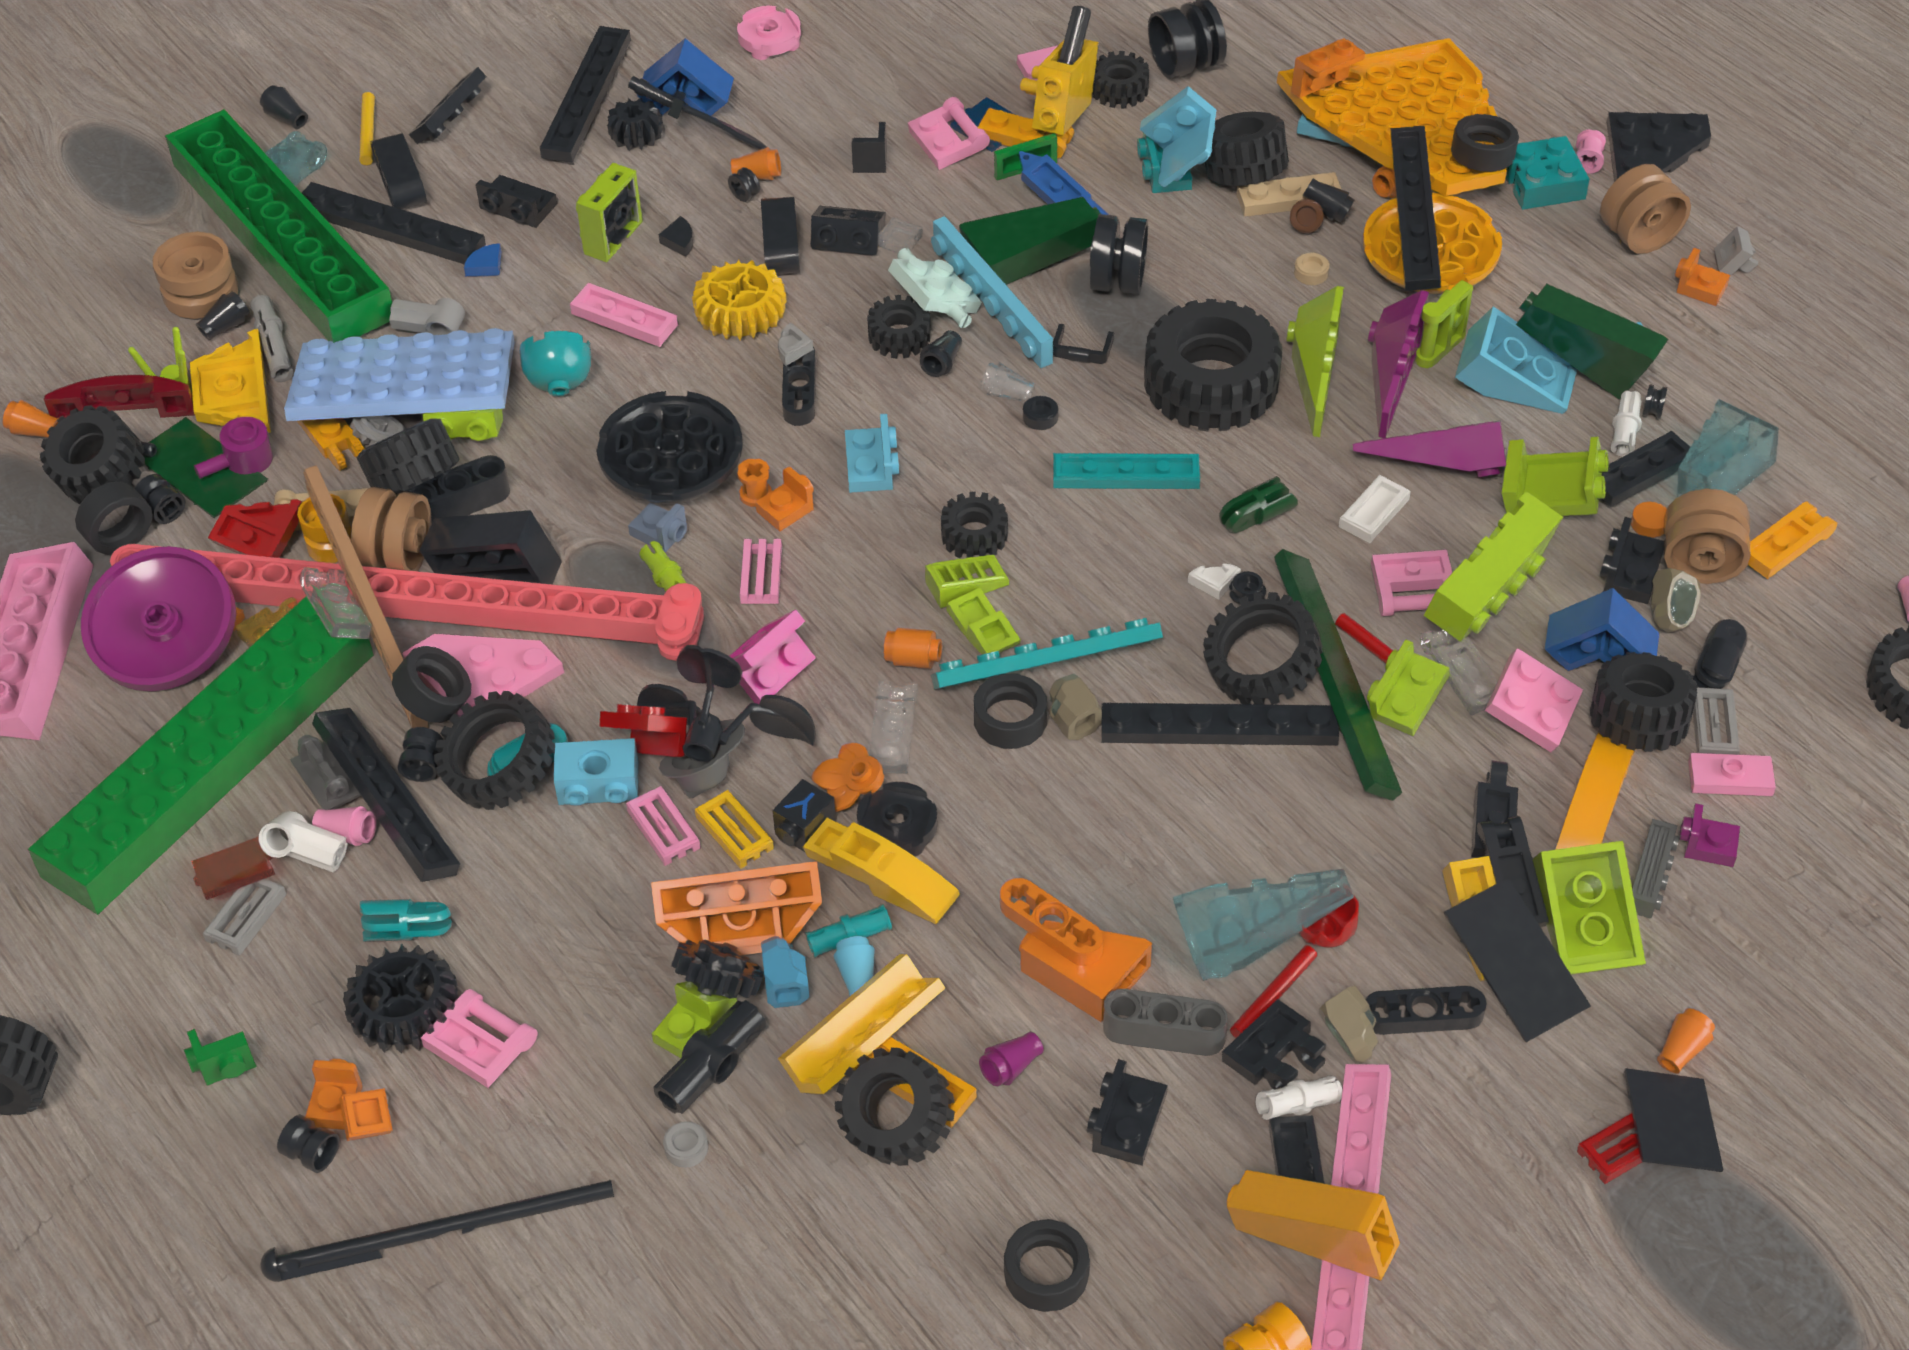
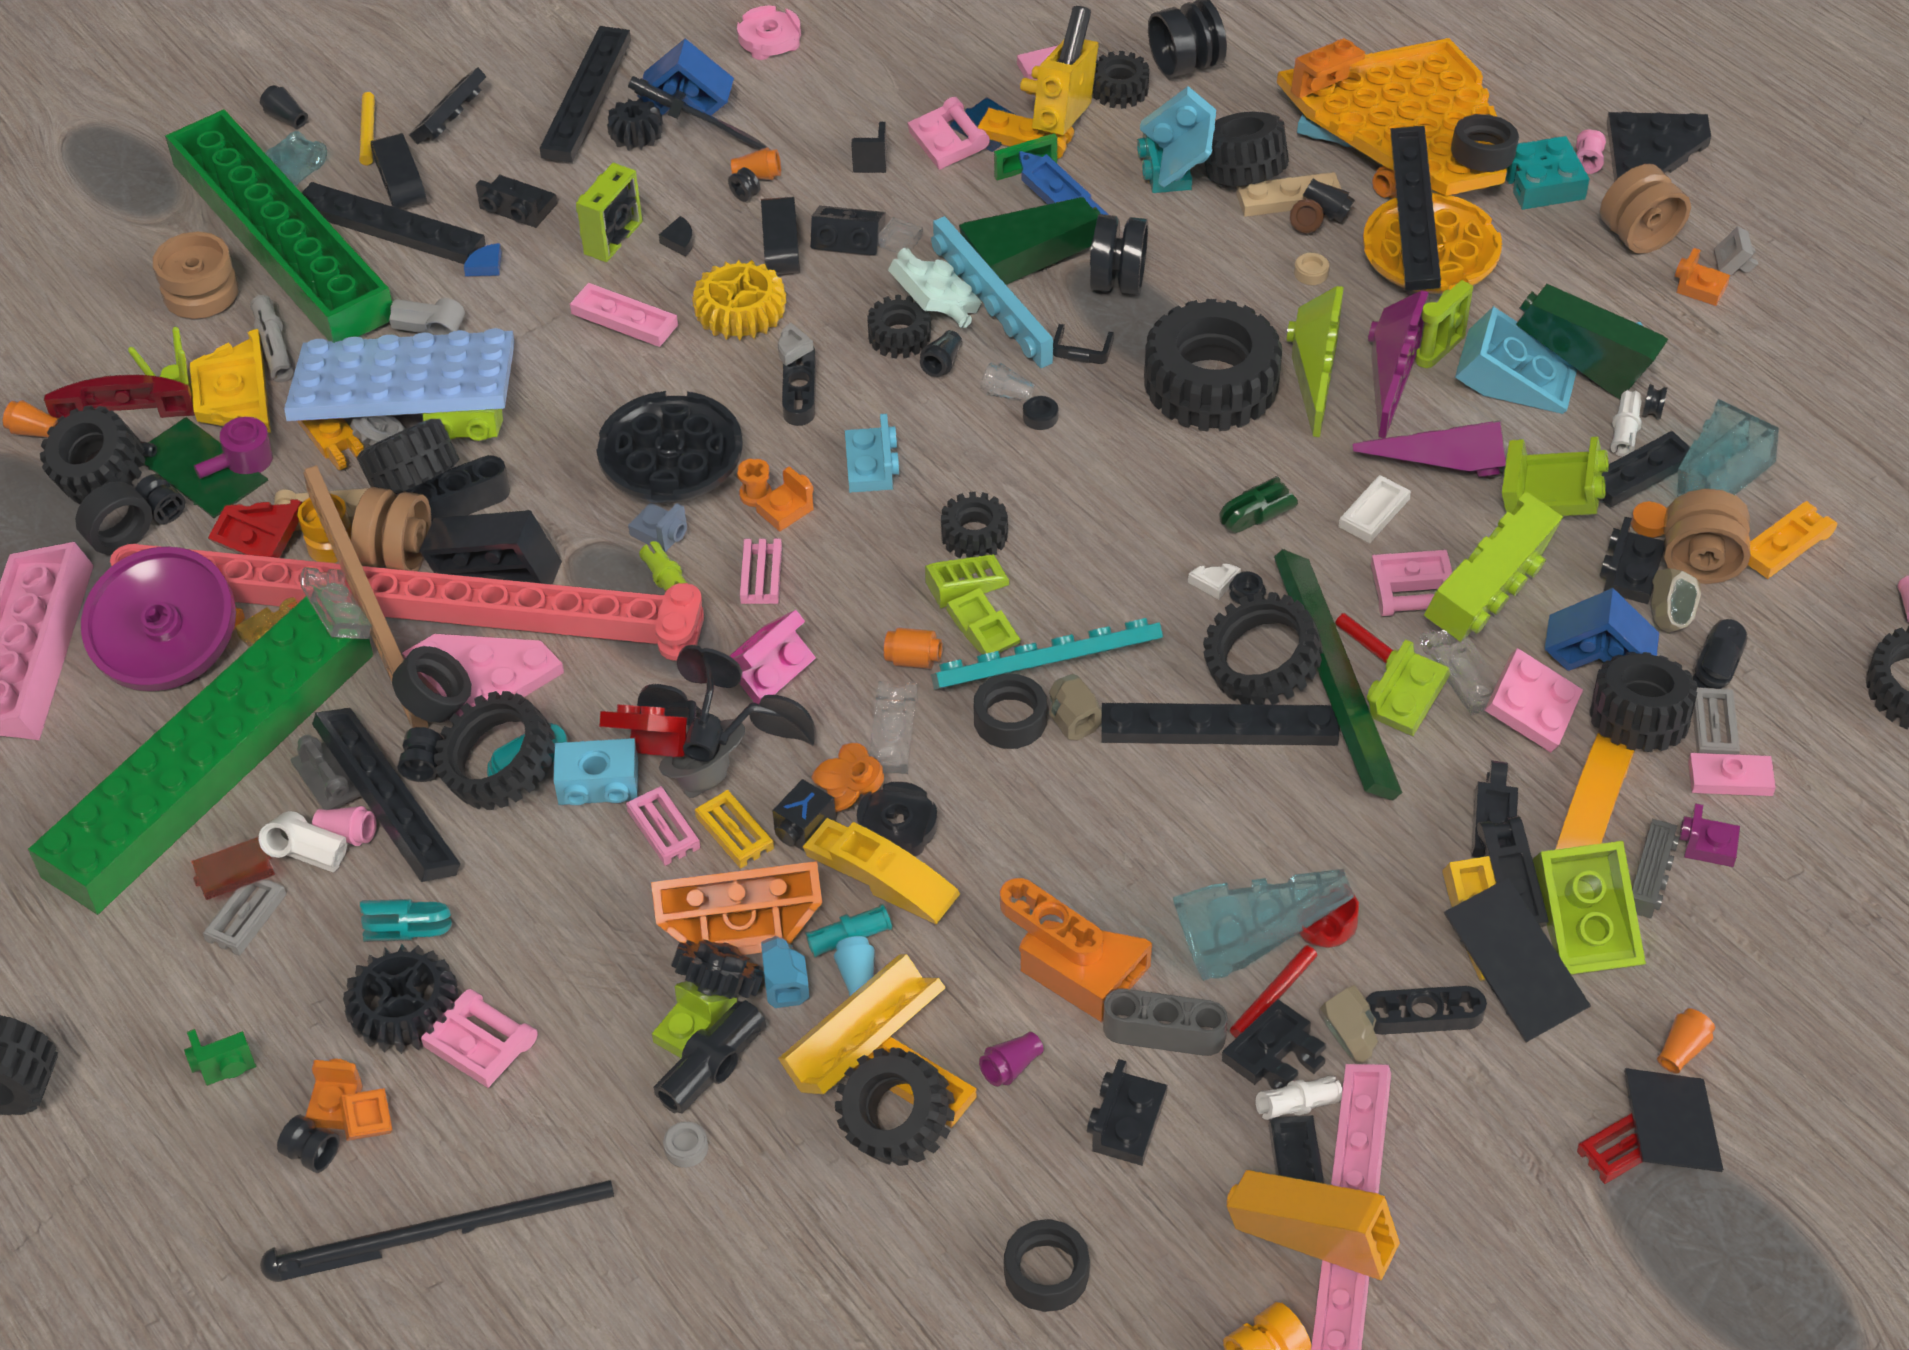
(223, 315): black cone -> none
(556, 362): teal cylinder -> none
(1126, 471): teal tile -> none

